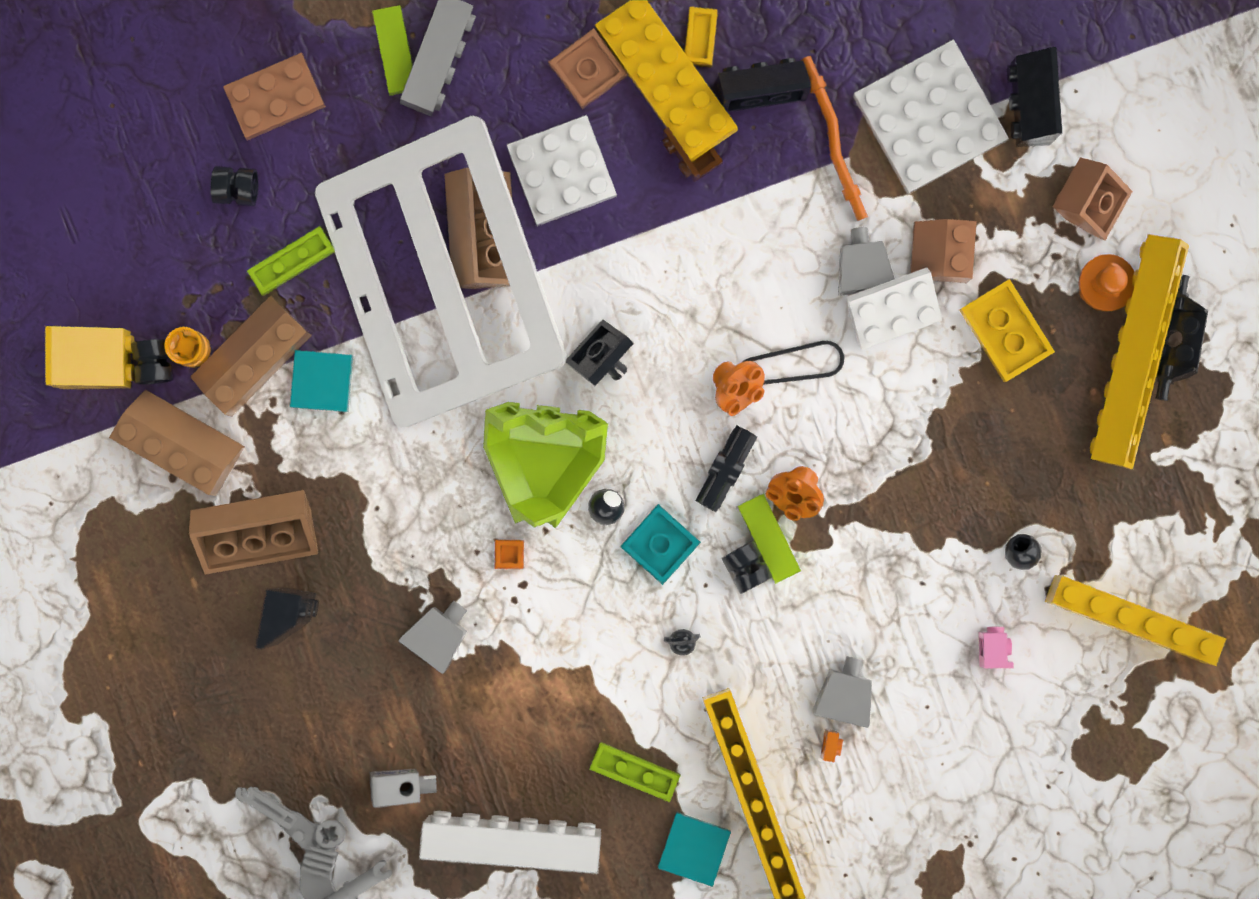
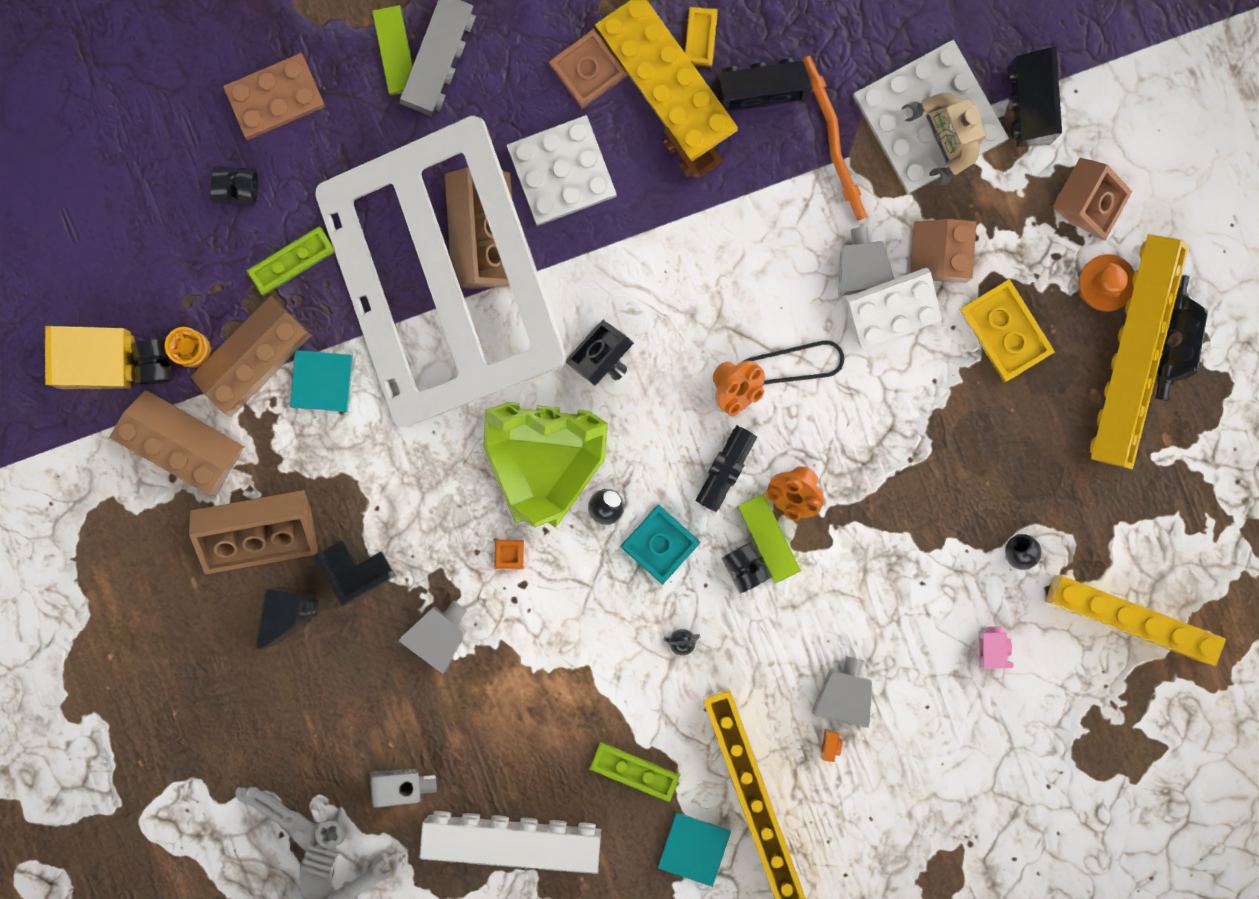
(349, 579): none -> black panel
(955, 129): none -> tan torso

